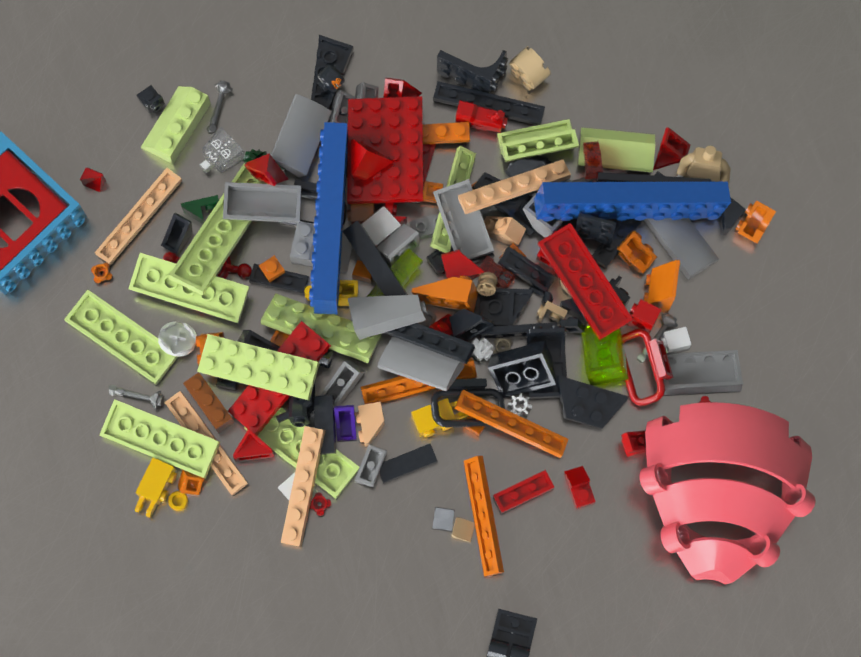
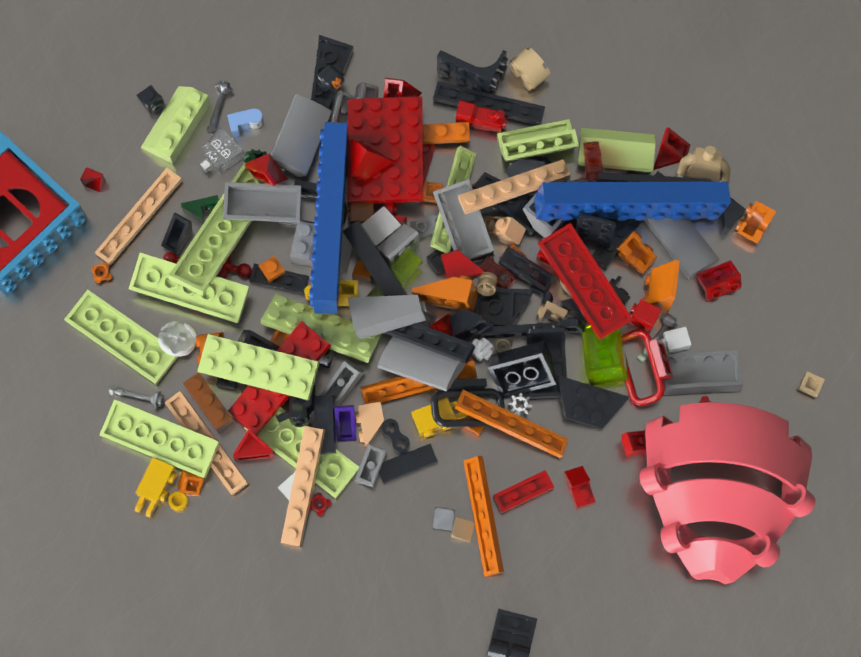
(245, 120): none -> light blue leg
(395, 436): none -> black axle
(719, 280): none -> red bracket
(811, 384): none -> tan plate

